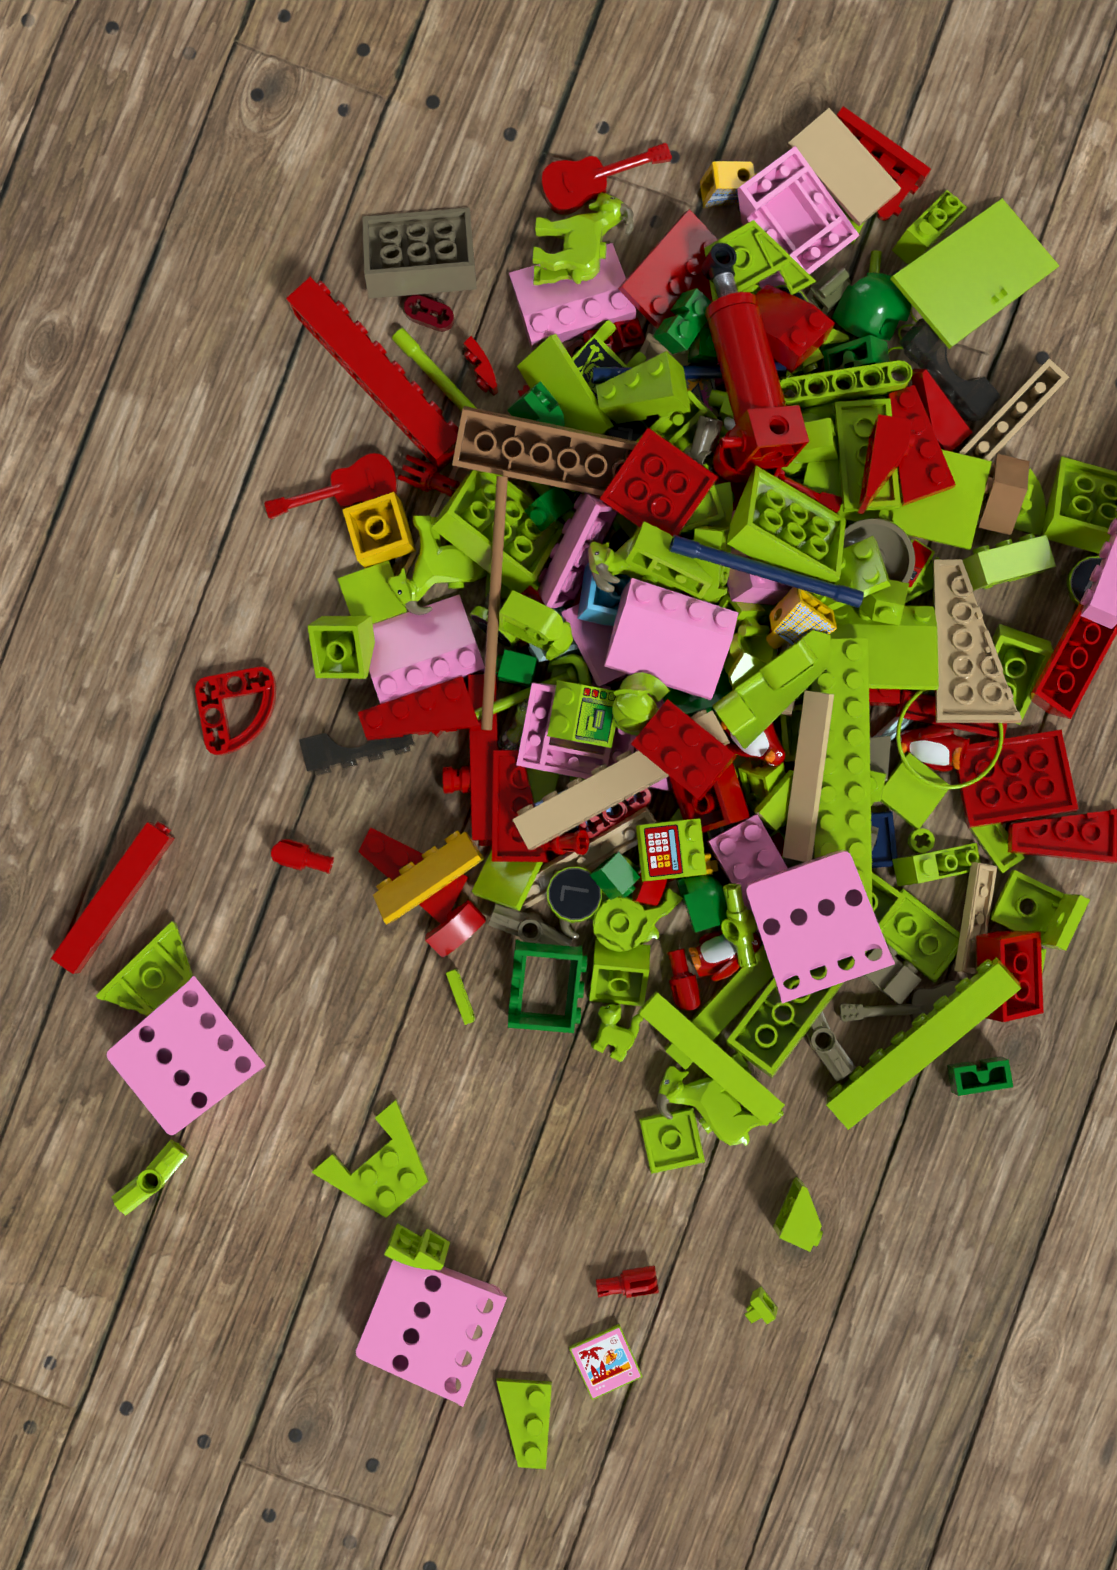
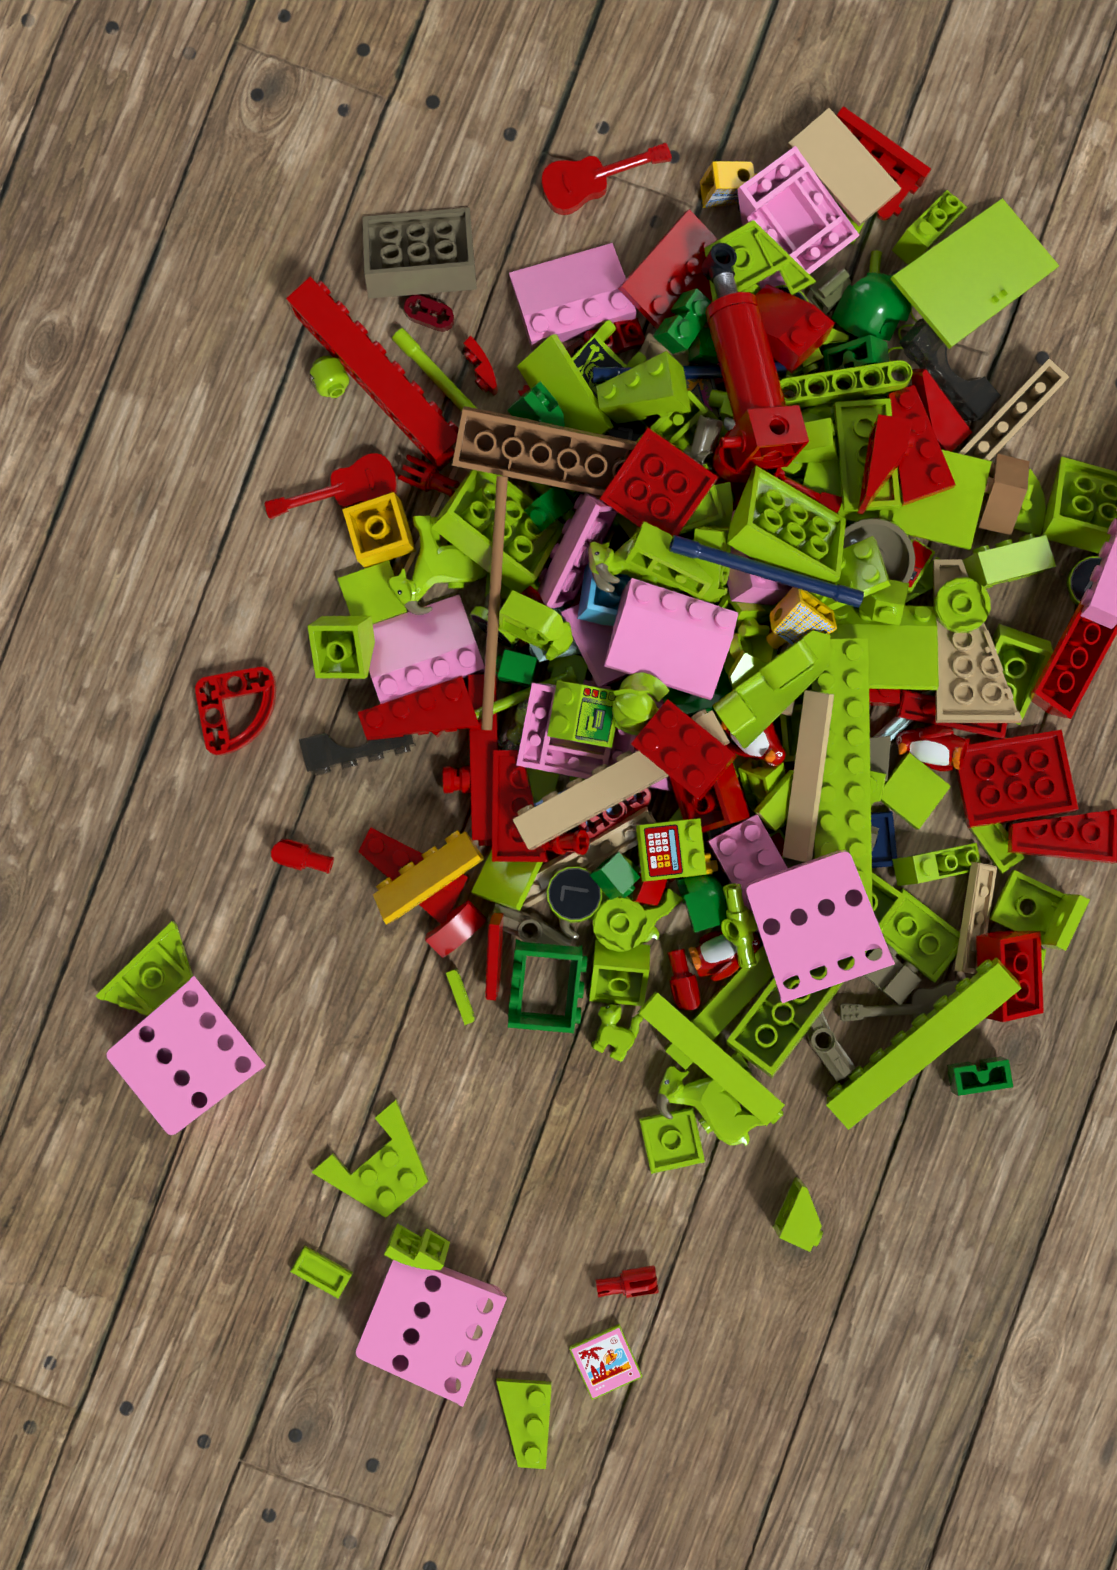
(113, 897): red brick -> none
(139, 1189): lime piece -> none
(321, 1272): none -> lime tile
(329, 377): none -> lime head
(494, 956): none -> red tile
(582, 241): lime animal -> none
(582, 668): lime hair -> none
(761, 1307): lime tile -> none
(919, 832): lime bush -> none
(927, 781): lime piece -> none
(962, 605): none -> lime tile

